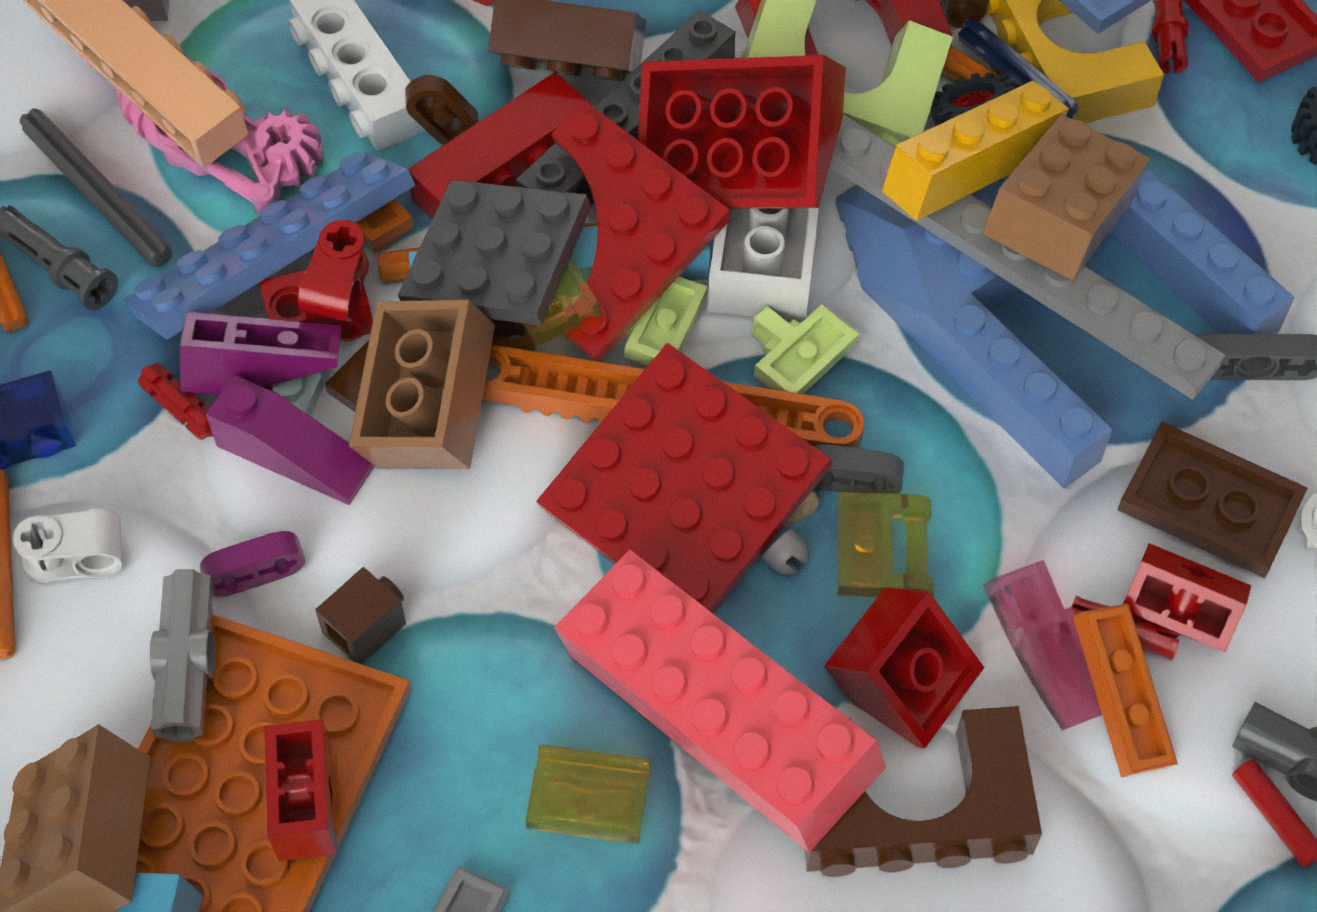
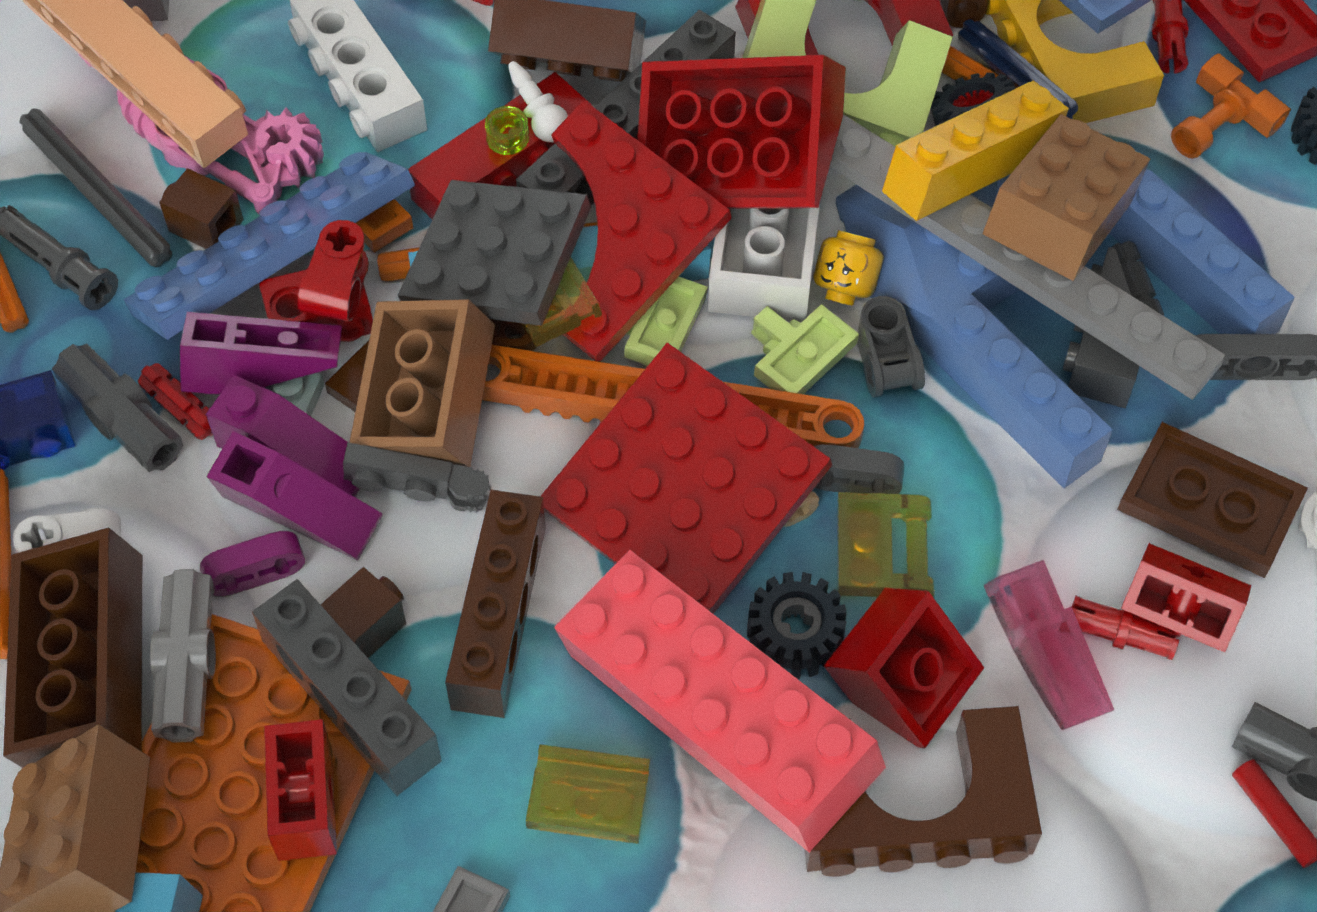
(73, 644): none -> reddish brown brick
(117, 407): none -> dark grey piece
(200, 208): none -> reddish brown brick
(292, 496): none -> magenta slope
(347, 687): none -> dark grey brick
(416, 475): none -> dark grey hinge
(439, 108): reddish brown plate -> none
(495, 125): none -> clear neon green bush
(496, 604): none -> reddish brown brick
(540, 107): none -> white bar
(784, 551): light grey hinge -> none
(816, 608): none -> black bush
(848, 267): none -> yellow head
(891, 355): none -> dark grey piece
(1095, 367): none -> dark grey slope
(1125, 690): orange tile -> none
(1136, 275): none -> dark grey axle
(1231, 103): none -> orange bar

